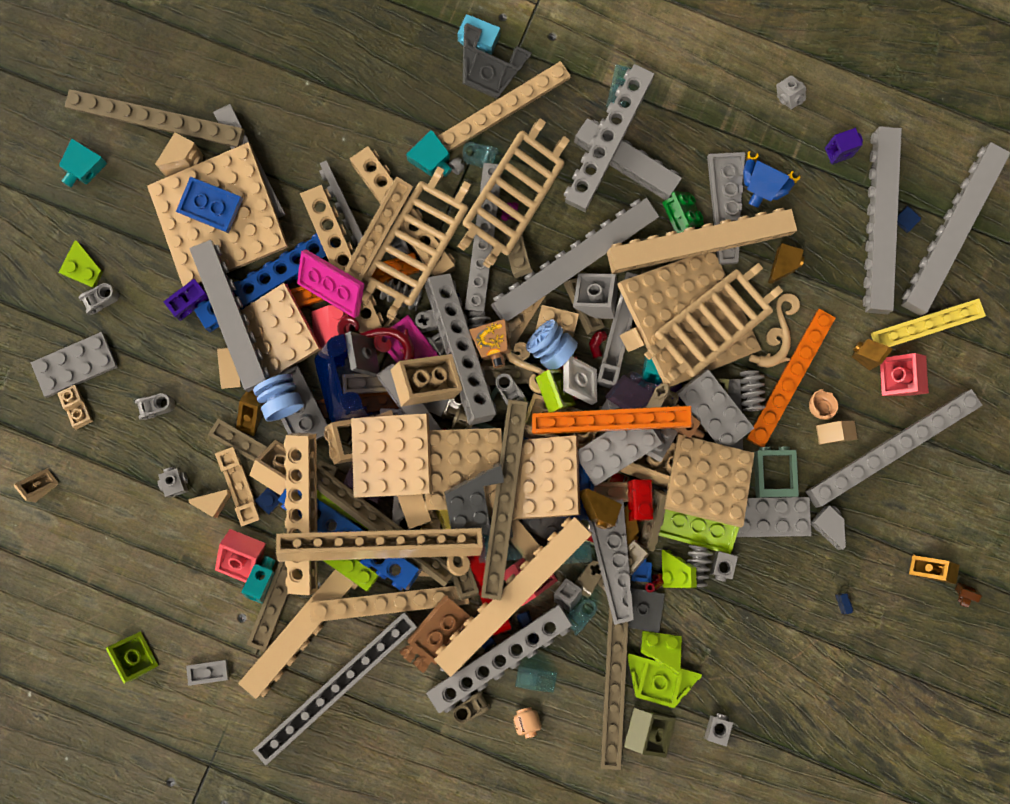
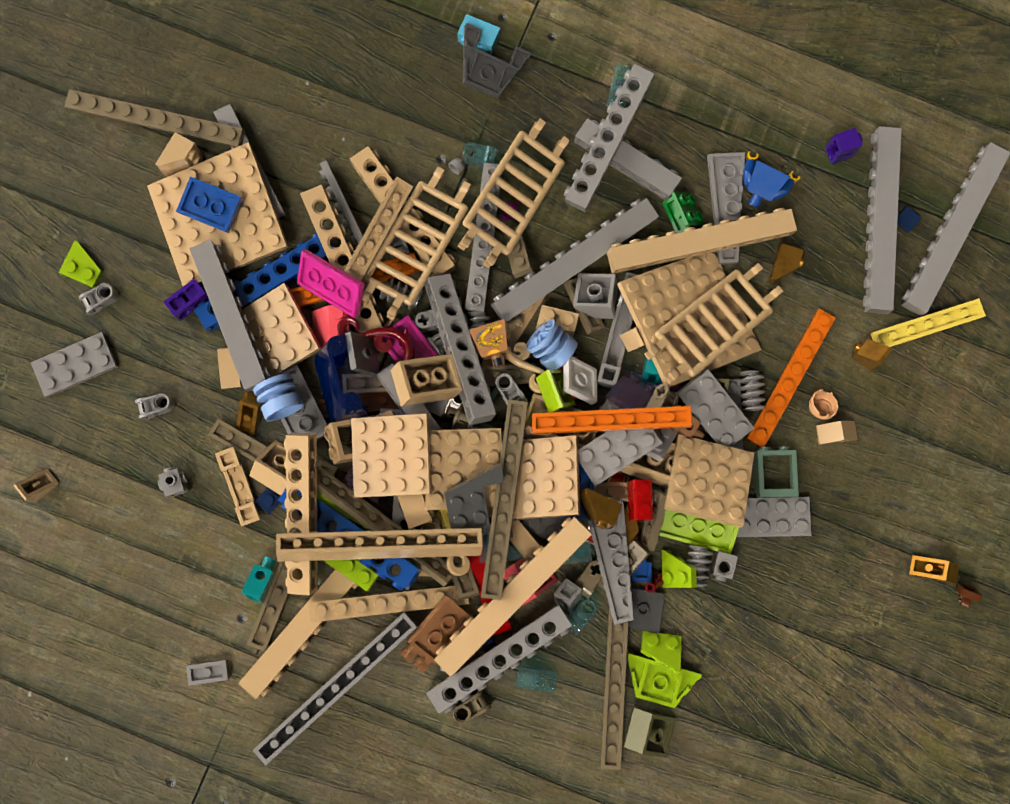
(75, 406): tan slope -> none
(80, 164): teal torso -> none
(132, 657): lime slope -> none
(211, 503): tan slope -> none
(238, 555): coral slope -> none
(429, 155): teal torso -> none
(504, 107): tan plate -> none
(524, 619): dark blue bar -> none
(527, 722): light nougat head -> none
(595, 343): dark red arm -> none
(723, 737): light grey brick -> none
(784, 333): tan plant -> none
(791, 92): light grey brick -> none
(831, 526): light grey slope -> none
(844, 603): dark blue tile -> none
(893, 448): light grey brick -> none
(904, 375): coral slope -> none

